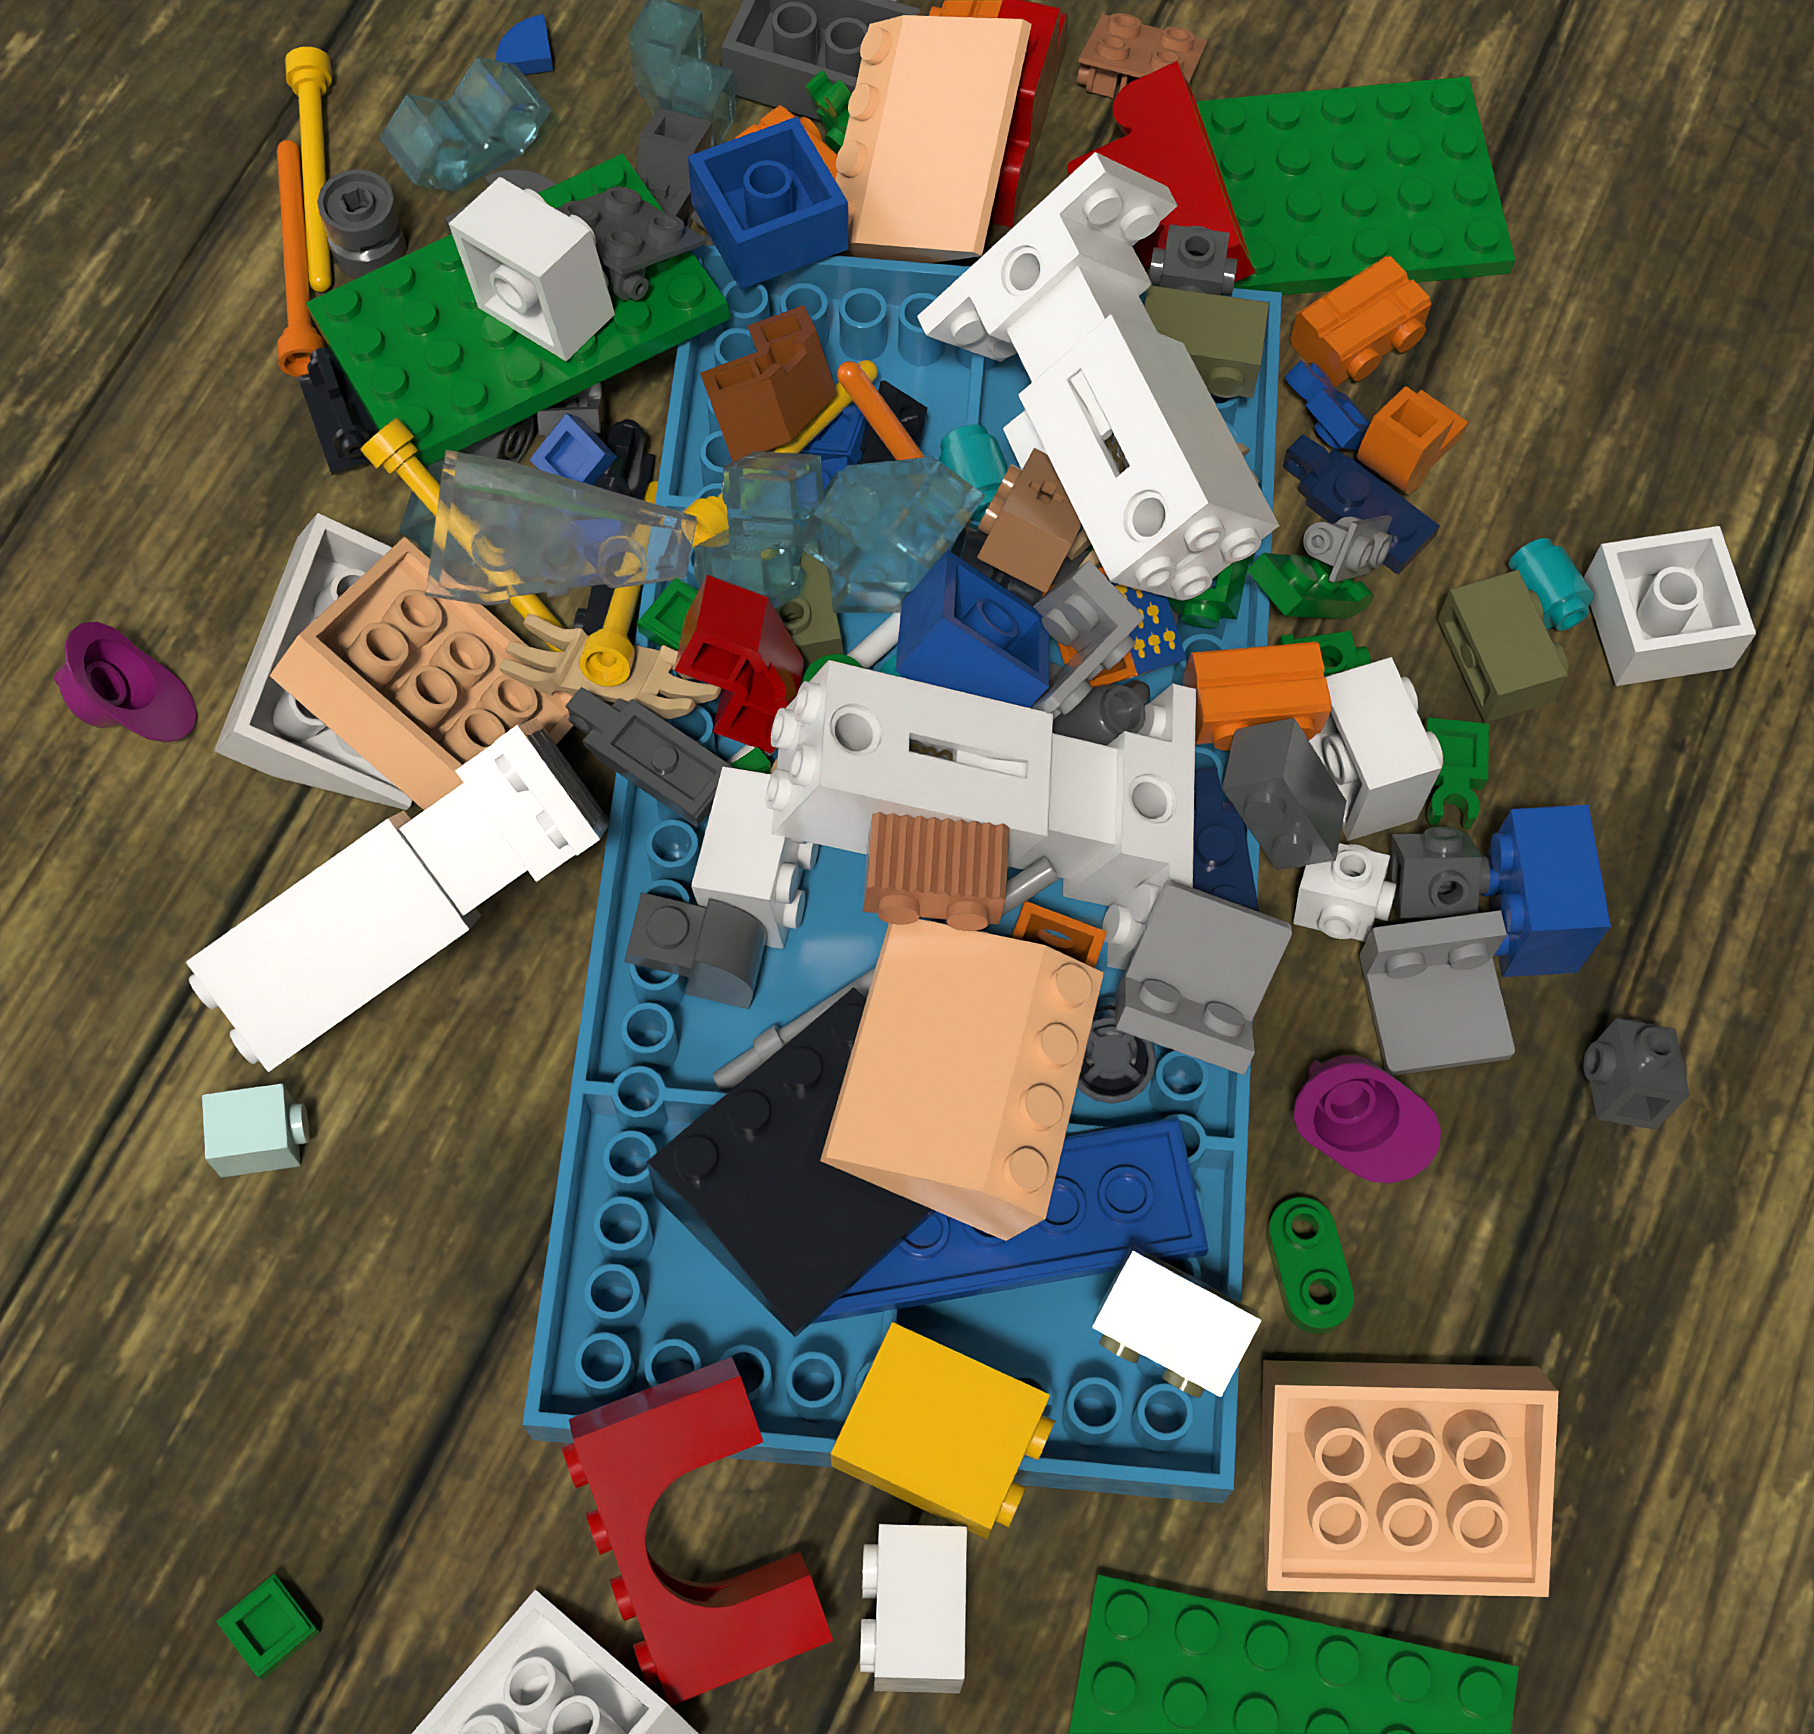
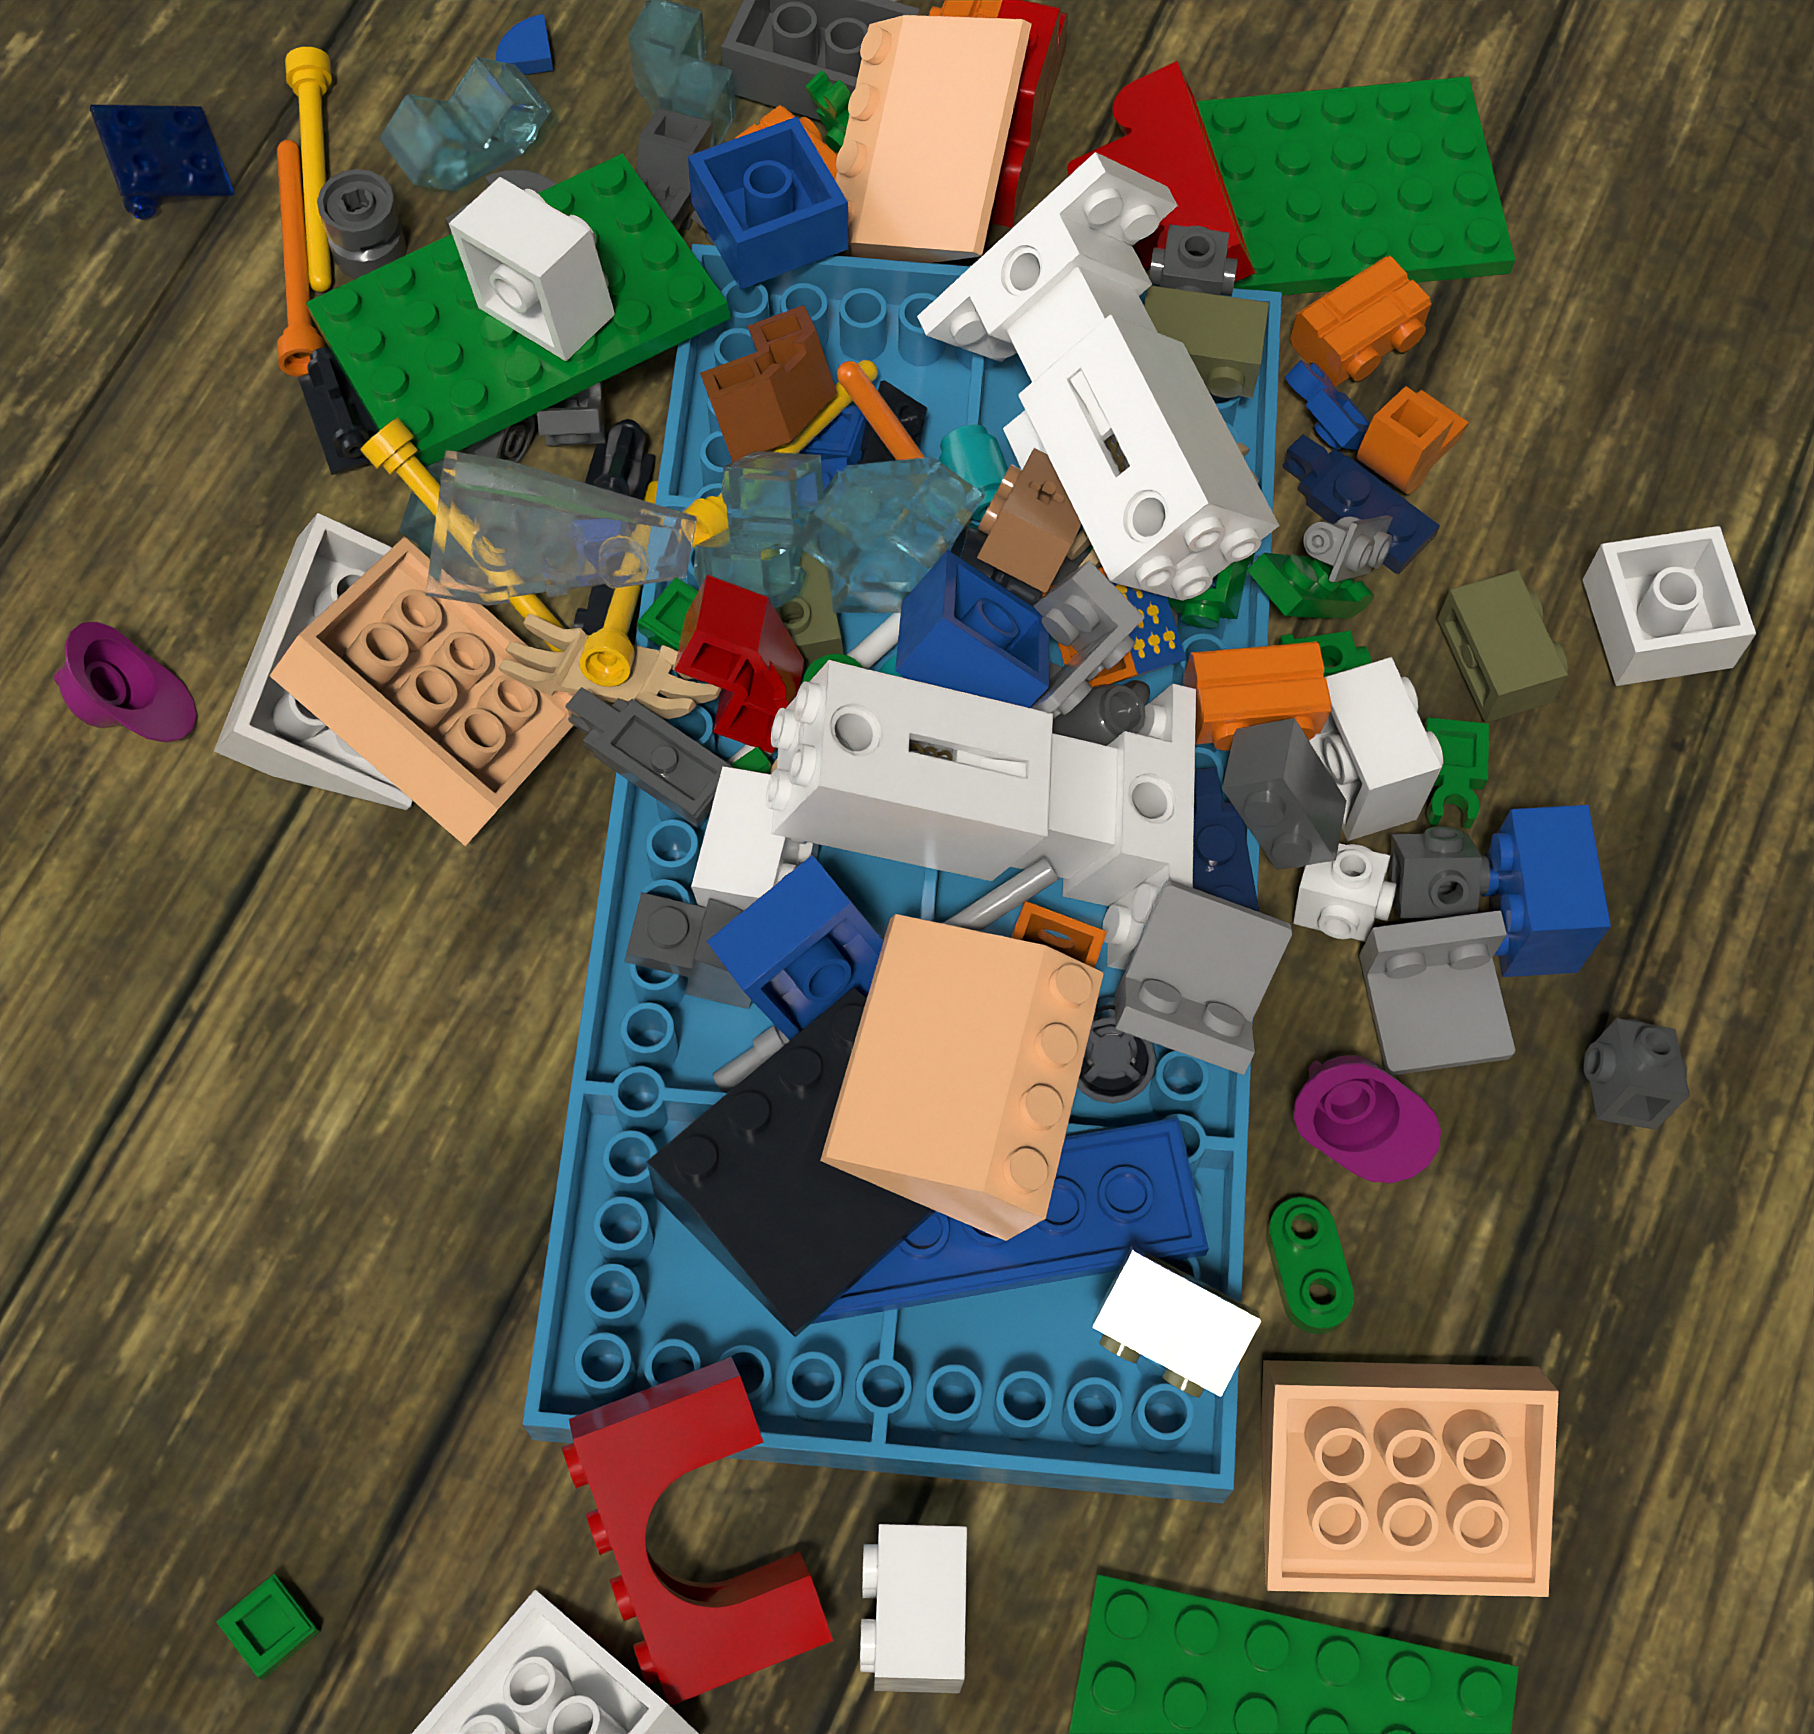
(160, 154): none -> clear blue hinge
(253, 1130): light aqua brick -> none
(395, 897): white brick -> none
(573, 452): blue plate -> none
(631, 237): dark grey hinge -> none
(799, 948): none -> blue brick
(936, 870): nougat brick -> none
(943, 1432): yellow brick -> none
(1135, 50): nougat hinge -> none
(1556, 582): teal brick -> none

